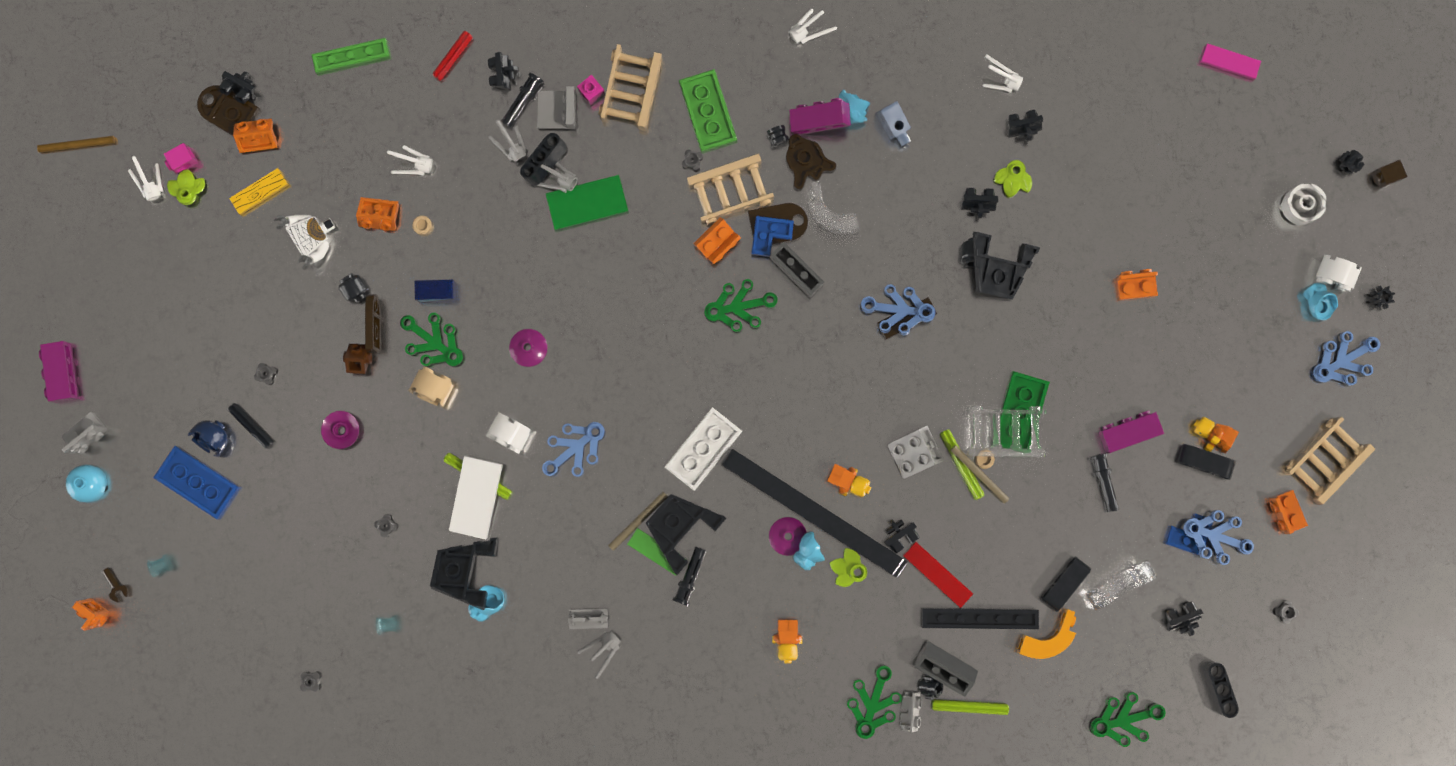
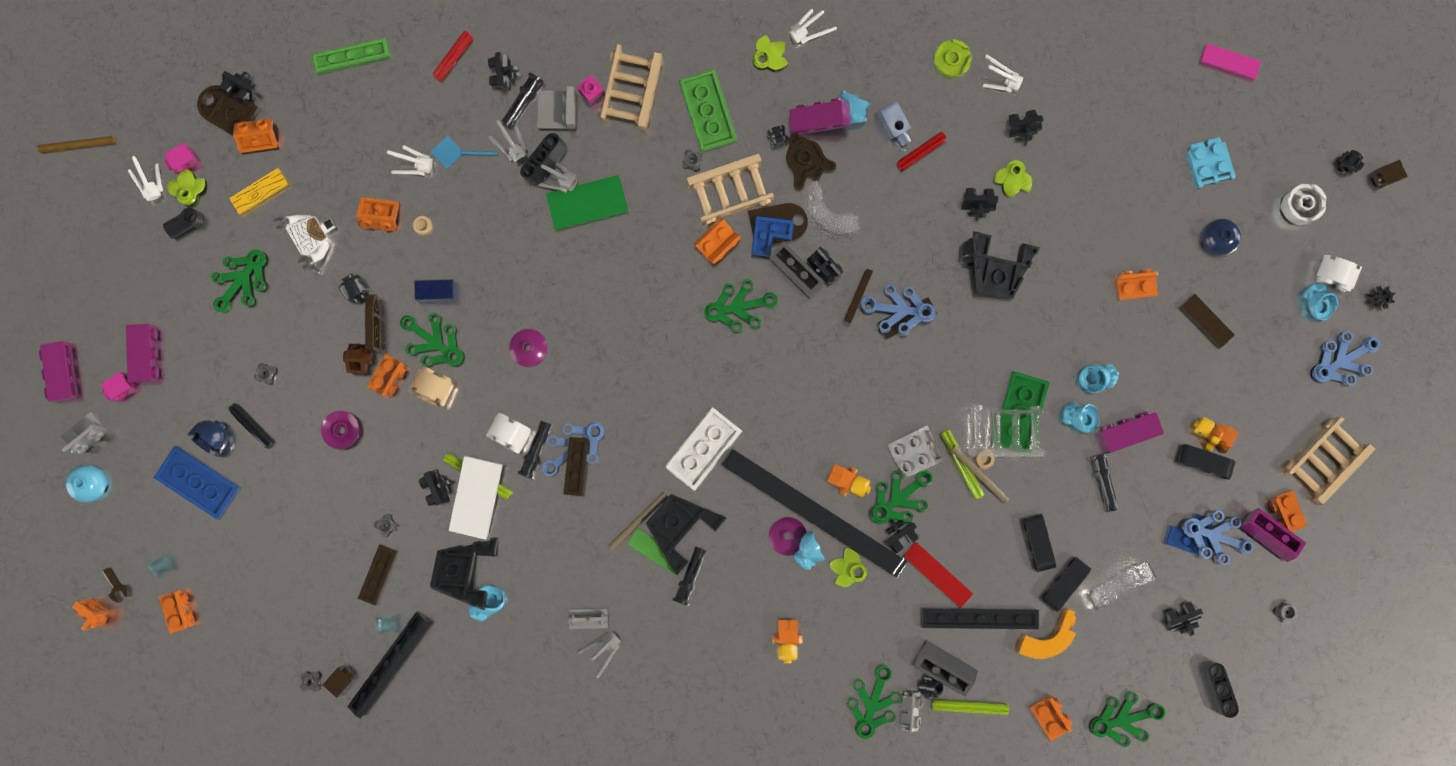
(117, 387): none -> dark pink brick
(141, 353): none -> magenta brick
(176, 611): none -> orange bracket
(182, 223): none -> black piece
(240, 278): none -> green plant
(339, 681): none -> dark brown brick
(377, 574): none -> dark brown tile
(387, 375): none -> orange bracket
(388, 665): none -> black plate
(437, 486): none -> black hips
(448, 152): none -> dark azure piece
(532, 459): none -> black pin
(576, 466): none -> dark brown tile
(771, 52): none -> lime plate
(825, 265): none -> black hips
(858, 296): none -> dark brown tile
(899, 499): none -> green plant
(921, 151): none -> red axle
(952, 58): none -> lime tile
(1039, 542): none -> black beam
(1051, 718): none -> orange bracket
(1081, 417): none -> medium azure hair
(1096, 378): none -> medium azure hair
(1207, 321): none -> dark brown tile
(1210, 161): none -> medium azure plate
(1221, 237): none -> dark blue cylinder
(1273, 535): none -> magenta brick

